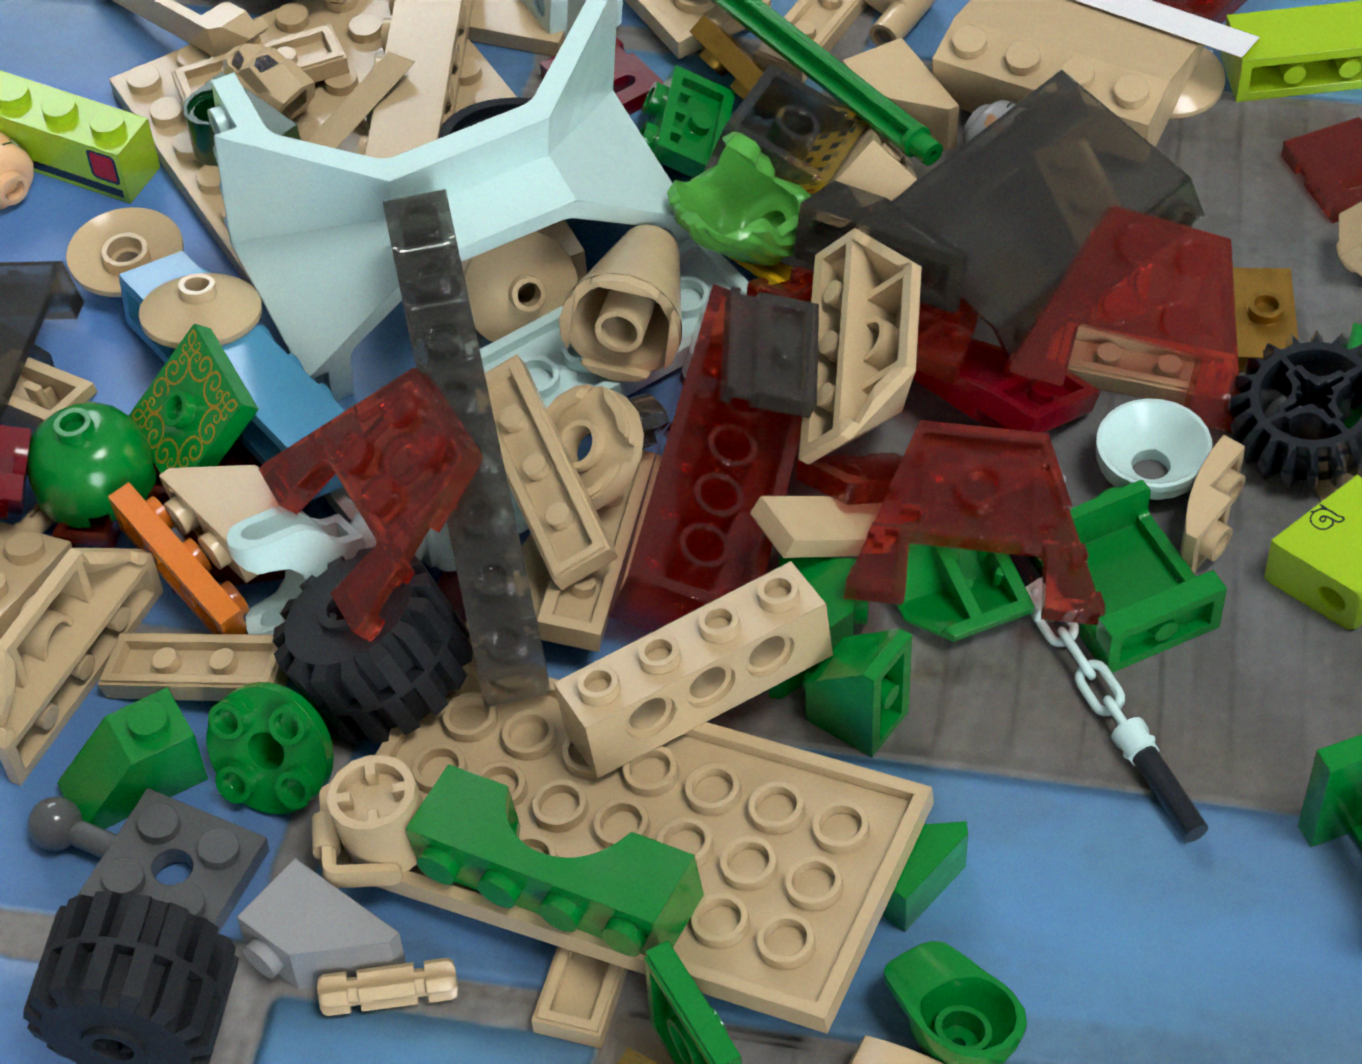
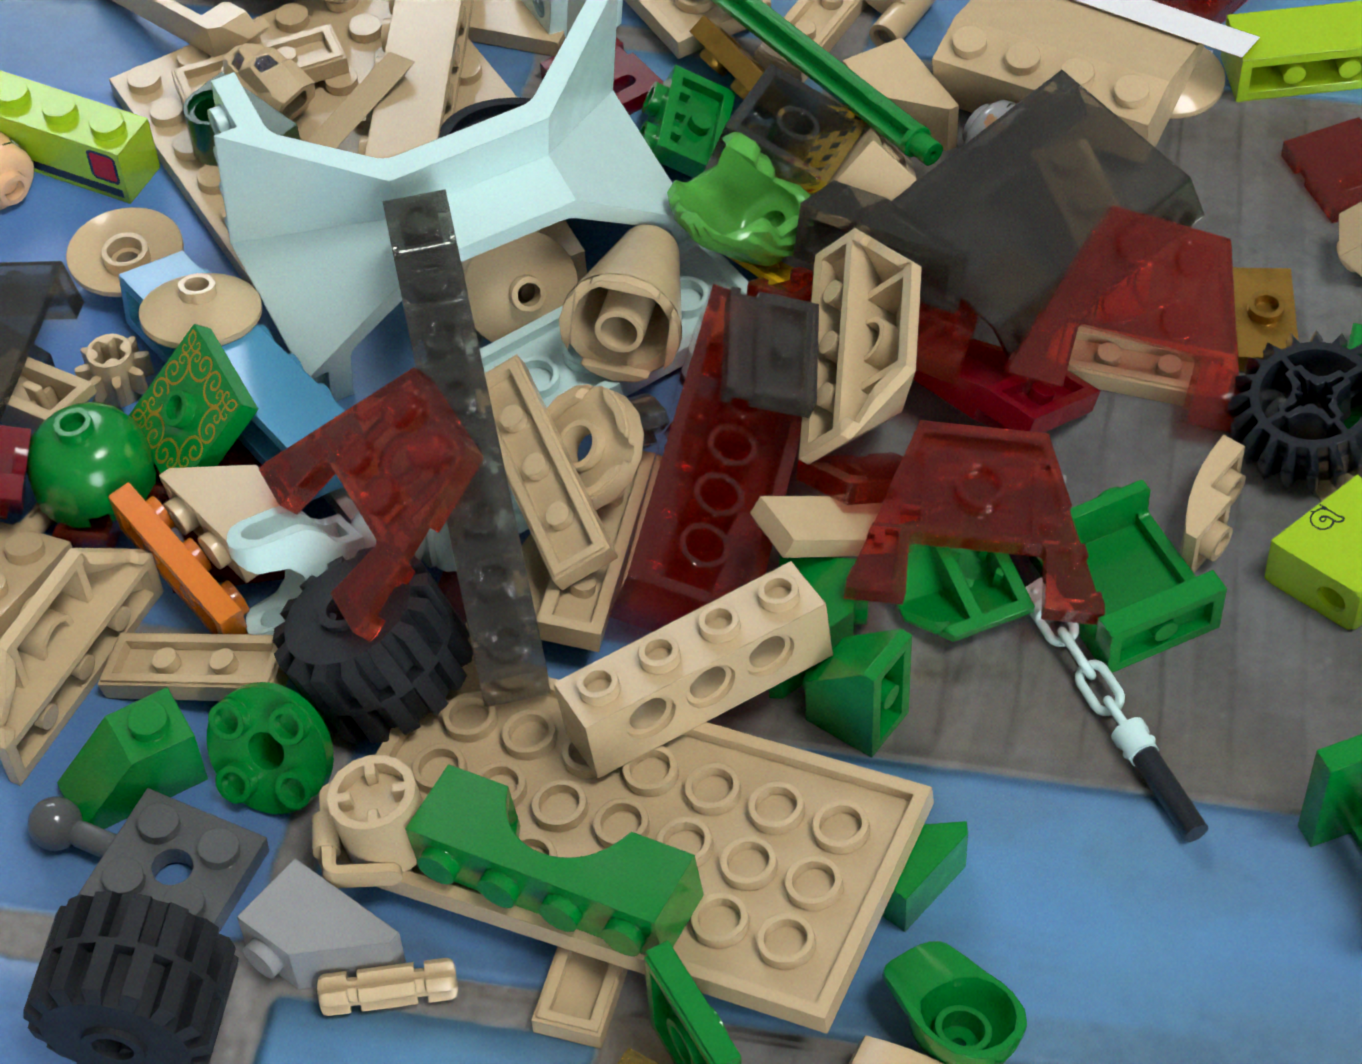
(115, 369): none -> tan gear
(1155, 432): light aqua piece -> none

